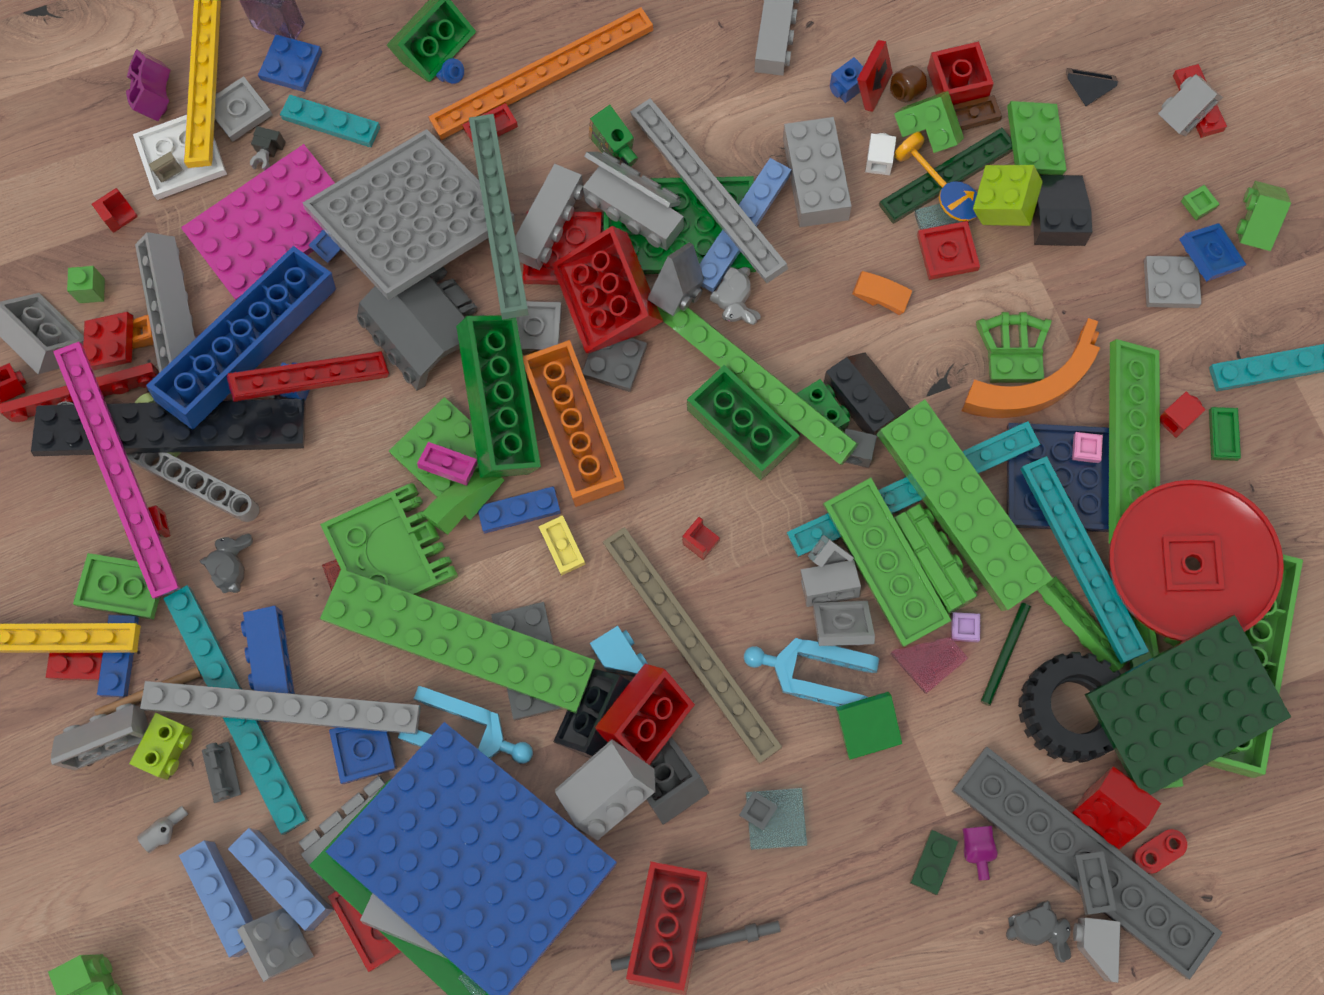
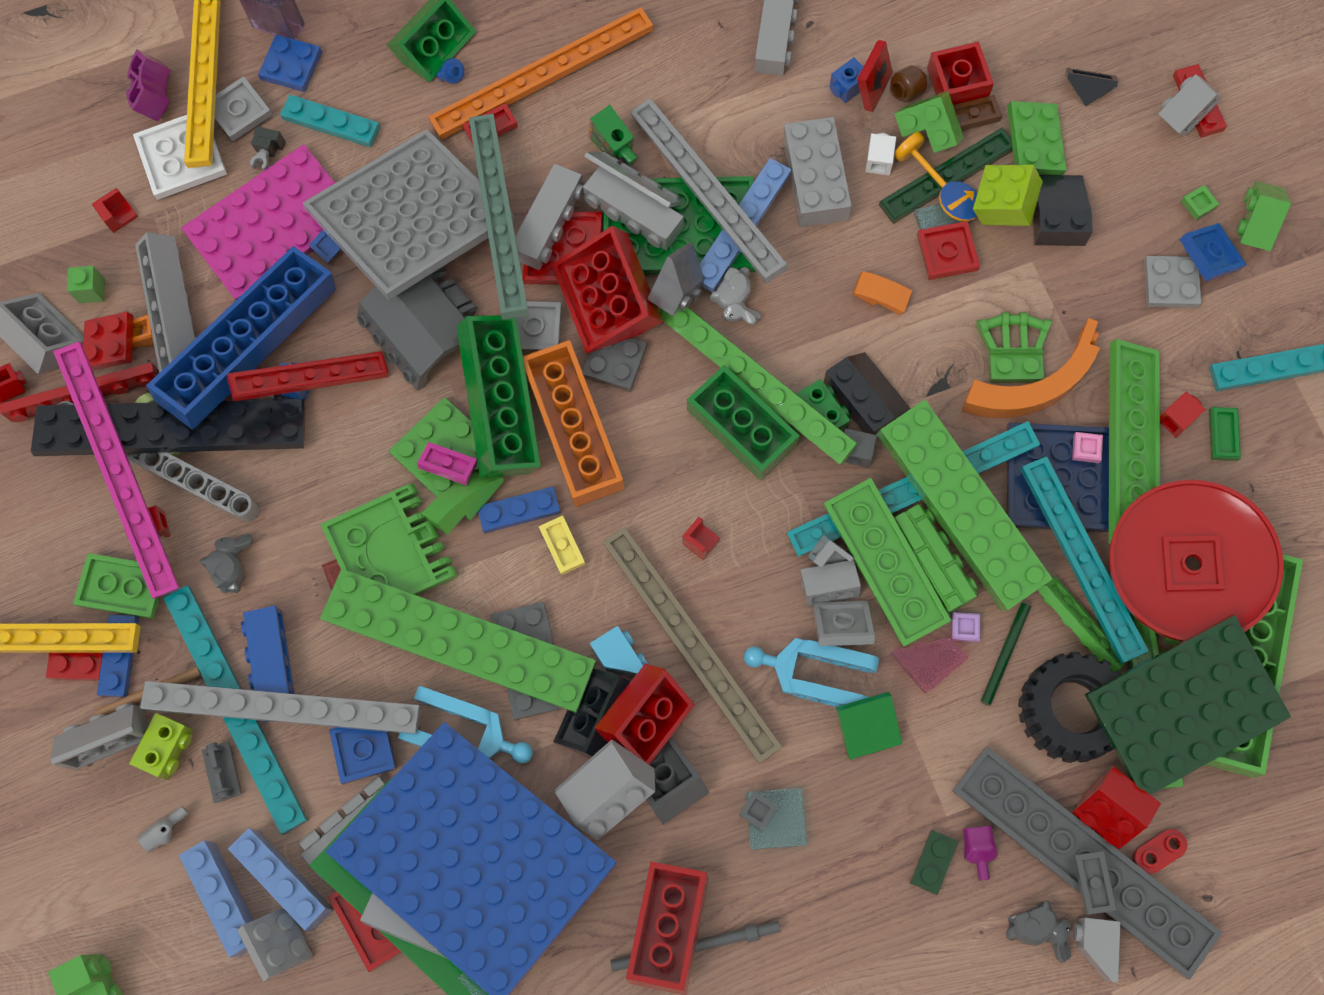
(165, 167): dark tan tile -> none

